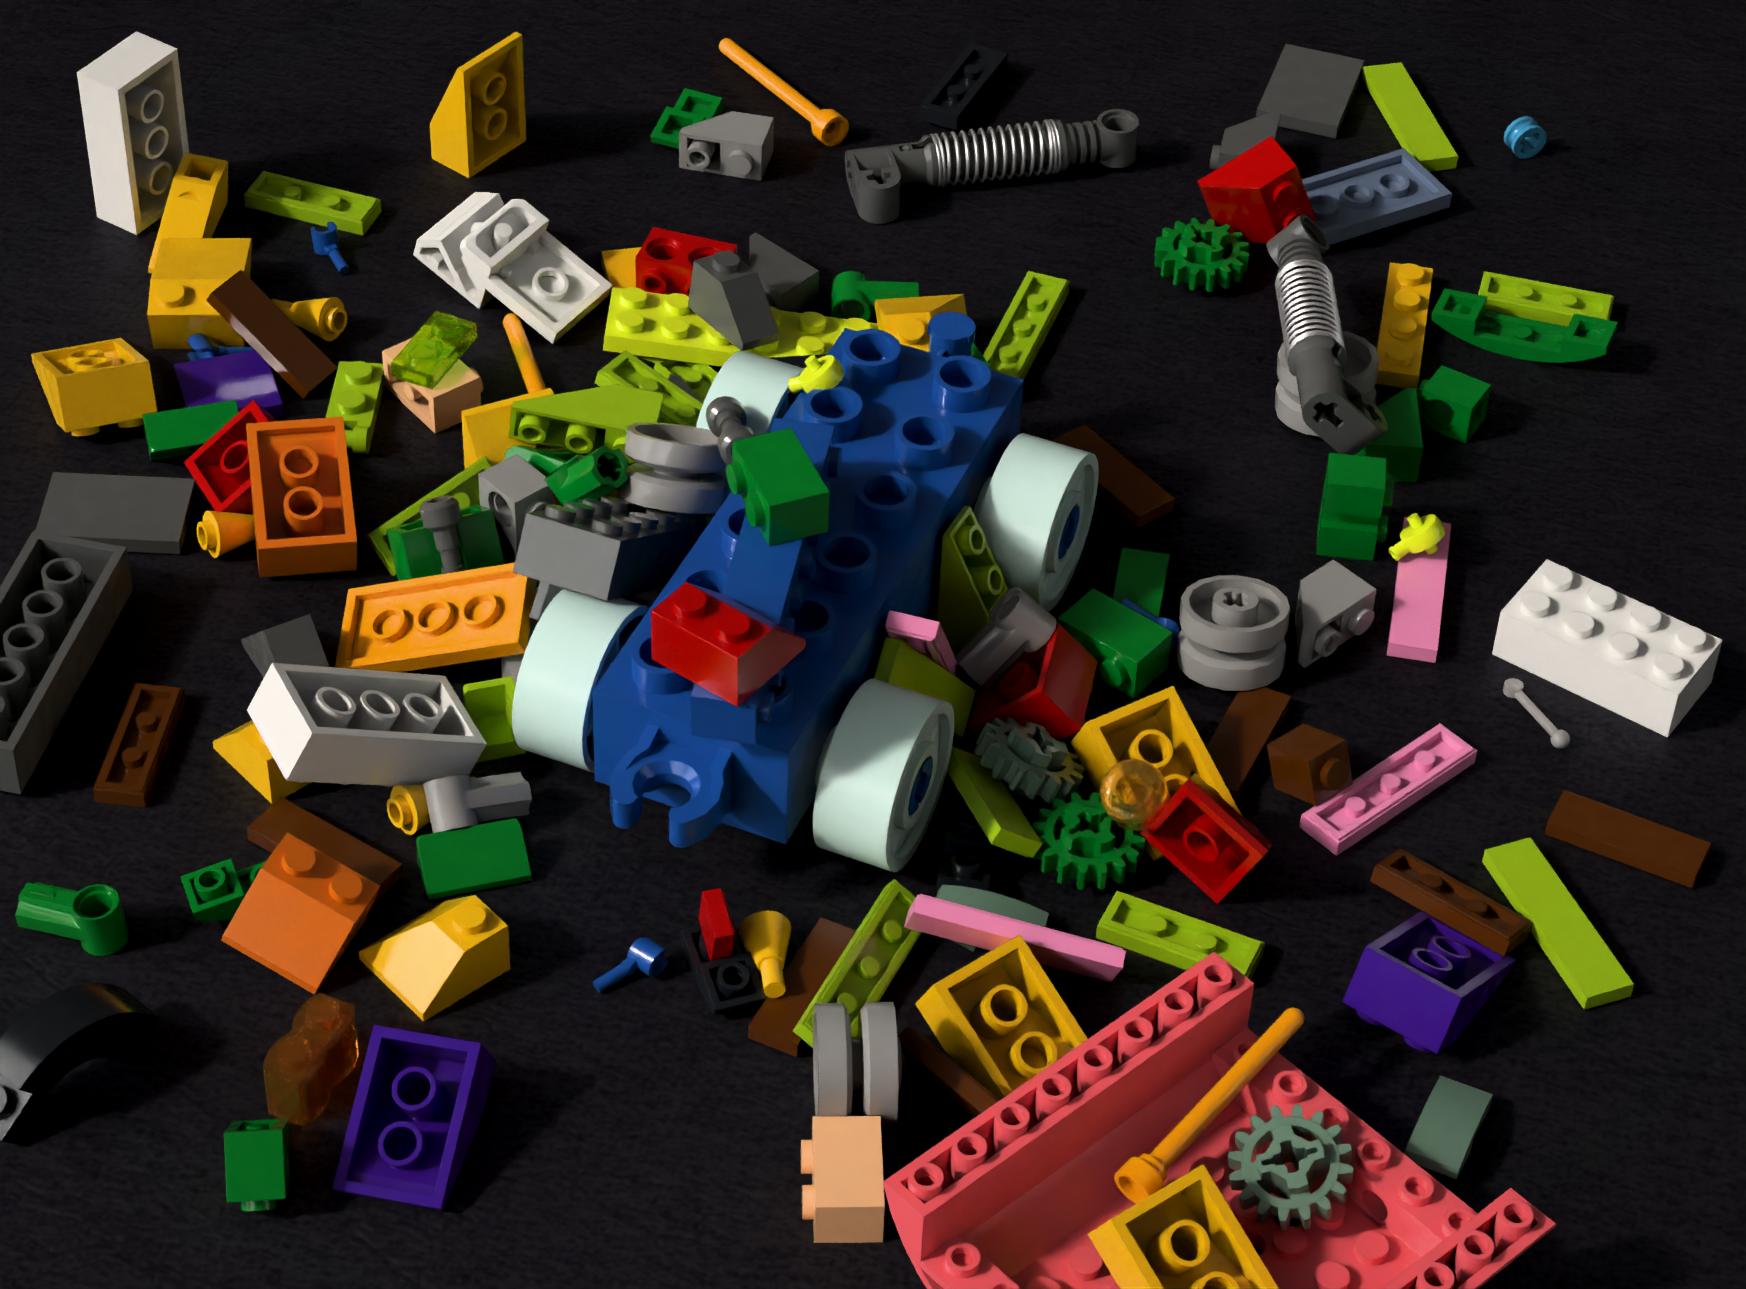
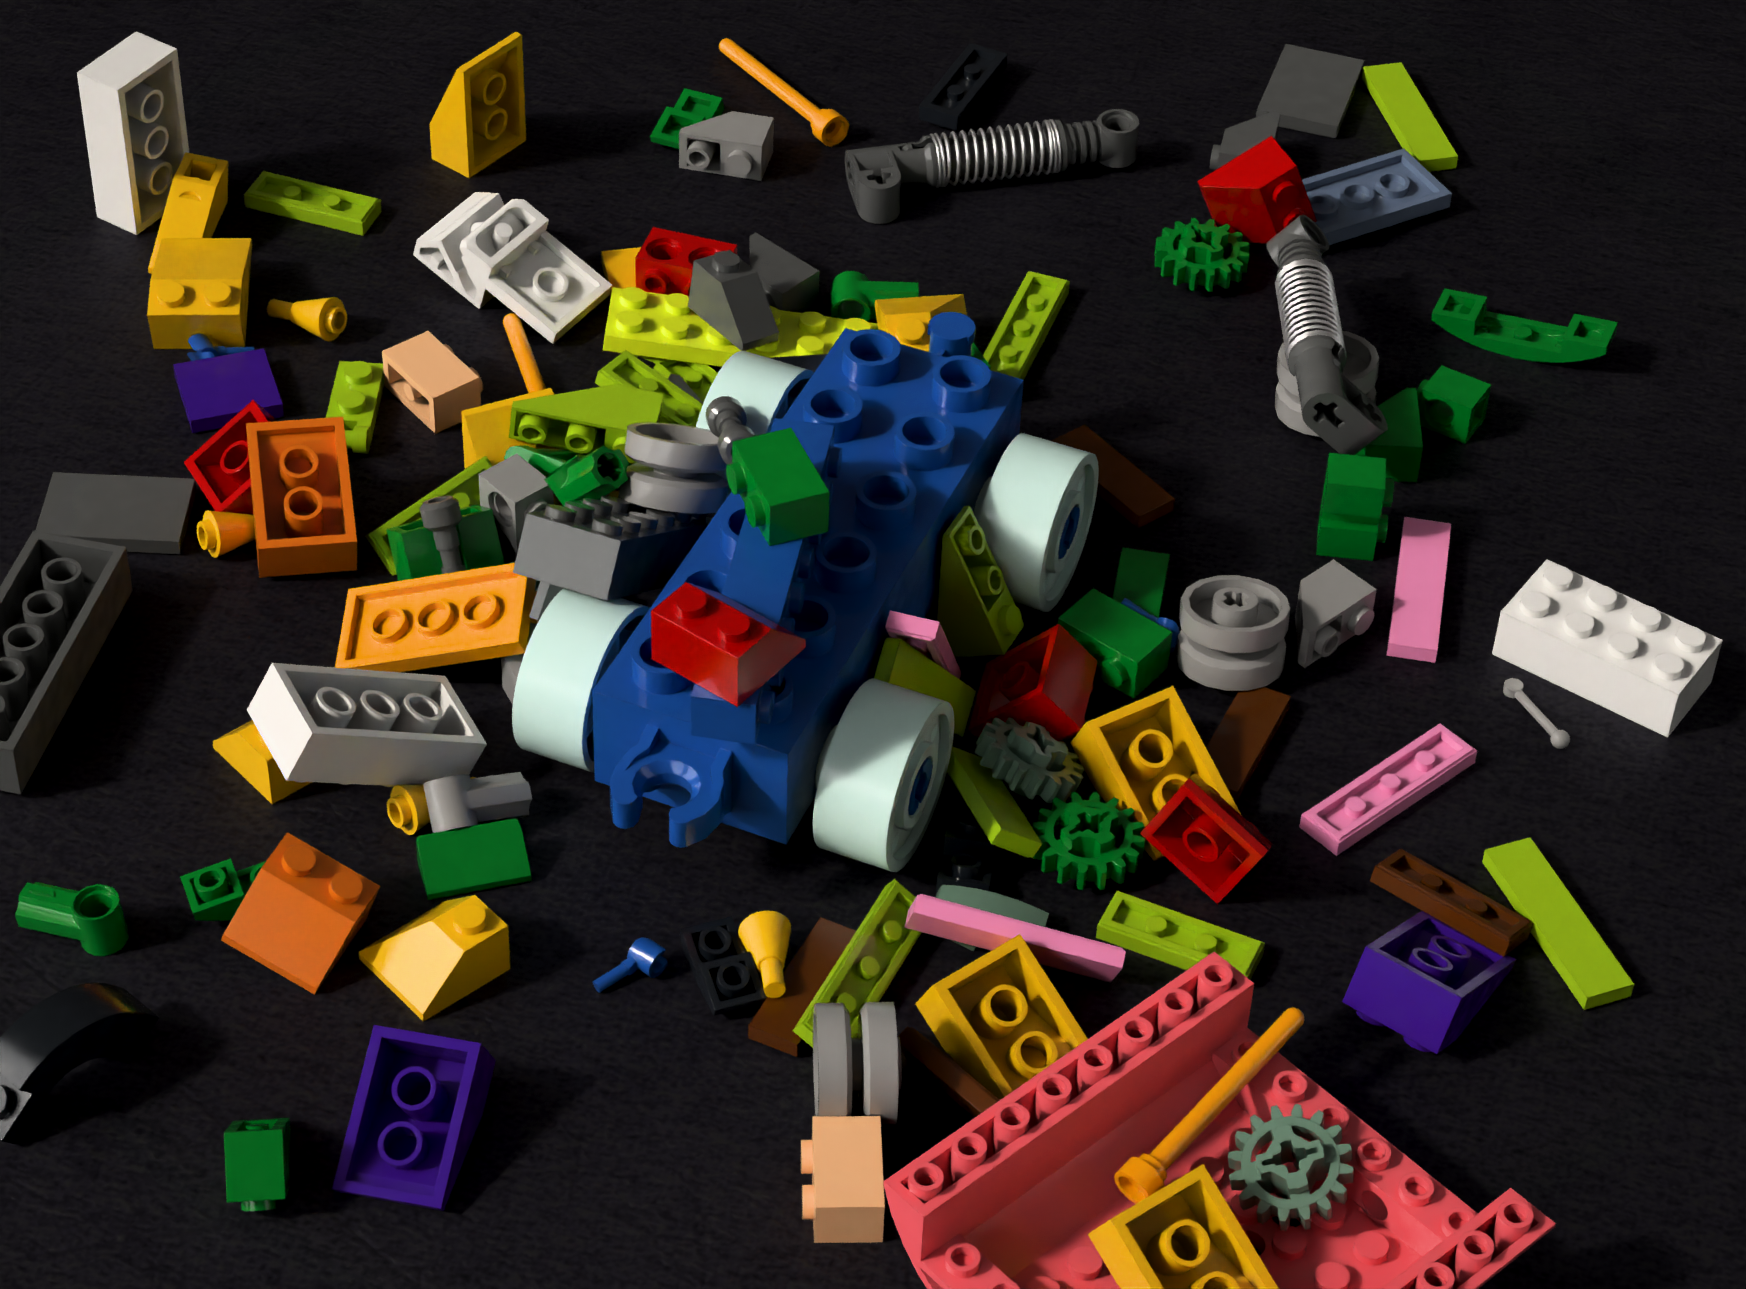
(96, 385): yellow slope -> none
(139, 745): reddish brown tile -> none
(185, 429): green slope -> none
(271, 334): reddish brown tile -> none
(286, 643): dark grey slope -> none
(287, 817): reddish brown tile -> none
(311, 1059): clear orange brick -> none
(328, 244): blue hand -> none
(434, 350): clear neon green plate -> none
(491, 710): lime panel -> none
(716, 924): red tile -> none
(819, 374): neon yellow piece -> none
(1014, 627): light grey piece -> none
(1134, 794): clear yellow head -> none
(1310, 764): reddish brown brick -> none
(1403, 325): yellow plate -> none
(1419, 536): neon yellow piece -> none
(1448, 1127): sand green slope -> none
(1515, 137): dark azure bush -> none
(1541, 300): lime tile -> none
(1627, 838): reddish brown tile -> none

